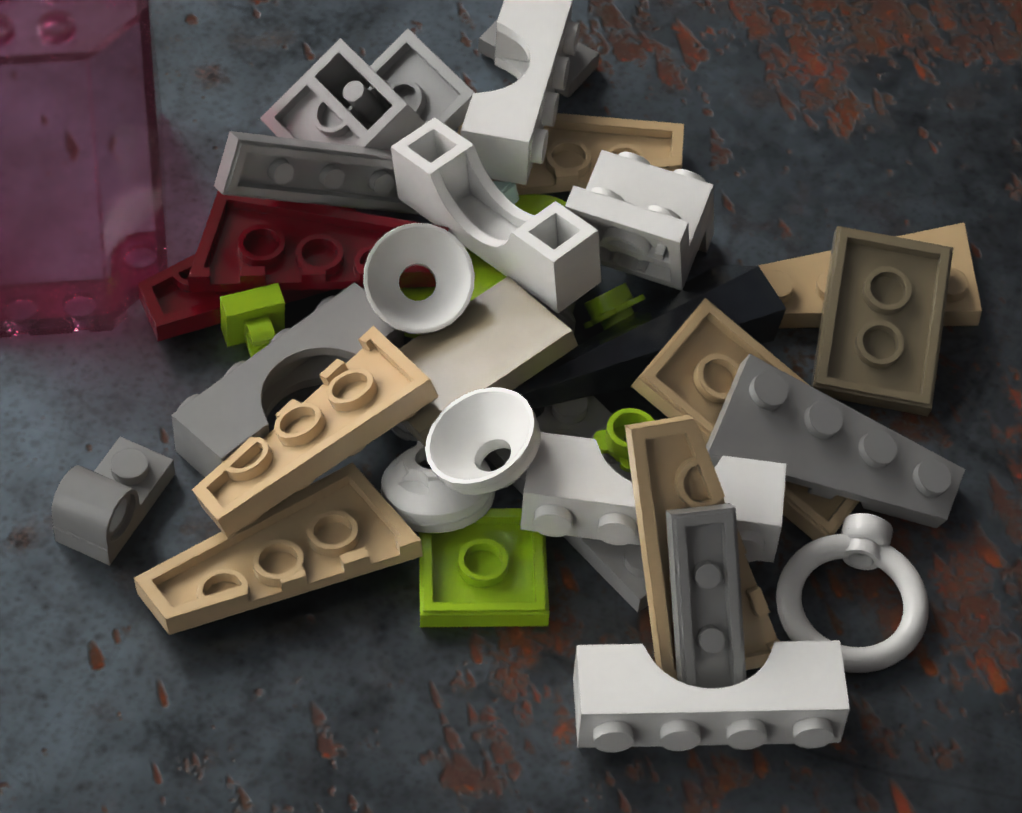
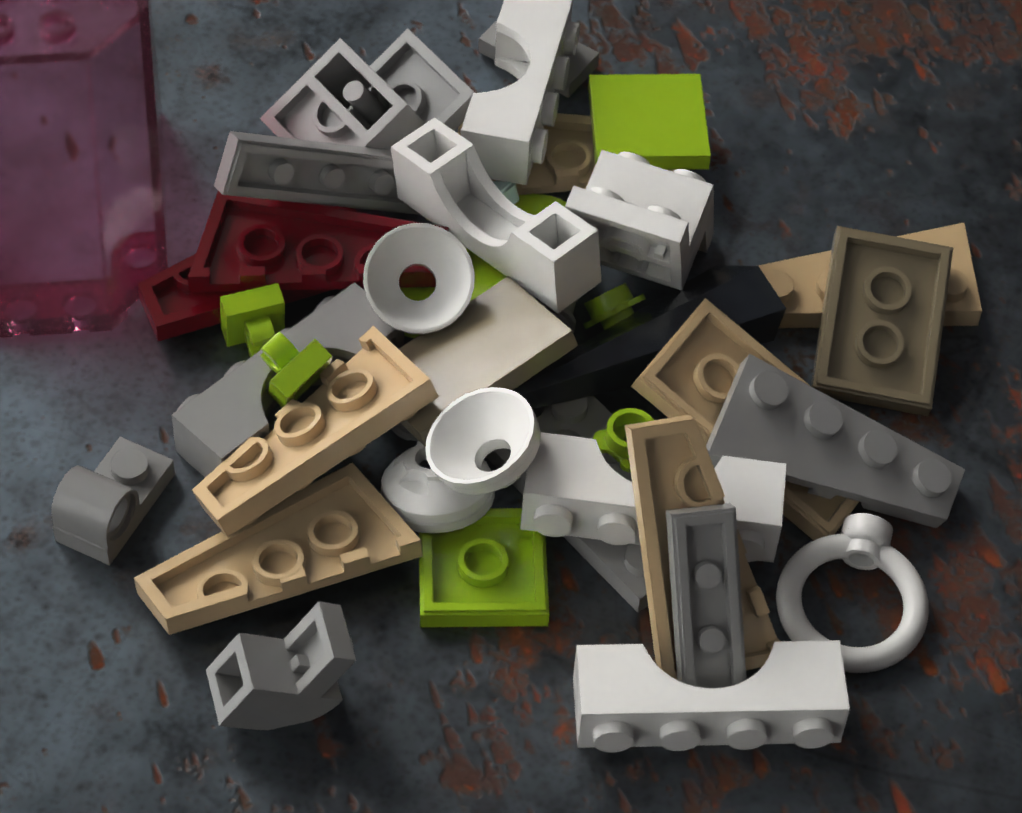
(286, 680): none -> light grey brick
(293, 370): none -> lime tile
(652, 117): none -> lime tile

